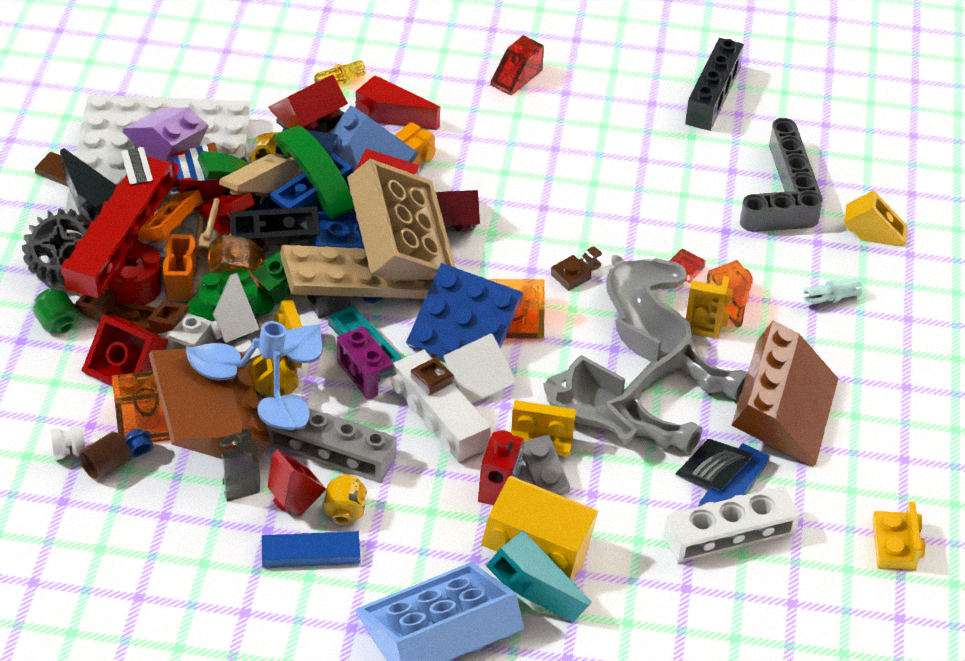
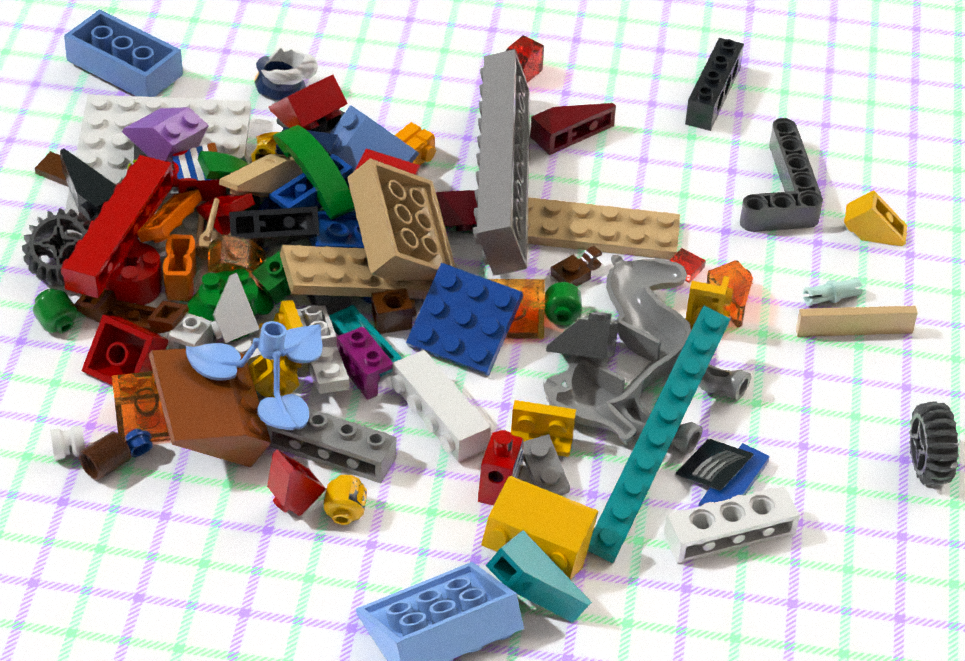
(123, 55): none -> medium blue brick
(136, 165): sticker -> none
(240, 466): clear smoke hinge -> none
(284, 72): none -> piece
(310, 549): blue tile -> none
(327, 371): none -> white slope
(343, 72): clear yellow axle -> none
(392, 310): none -> reddish brown brick
(395, 106): red slope -> none
(432, 376): reddish brown tile -> none
(479, 369): white sticker -> none
(503, 164): none -> light grey brick
(563, 303): none -> green head
(568, 125): none -> dark red slope
(588, 337): none -> dark grey slope
(605, 227): none -> tan plate
(657, 435): none -> teal plate
(786, 394): dark orange slope -> none
(856, 321): none -> tan tile
(898, 538): yellow bracket -> none
(934, 443): none -> dark grey gear

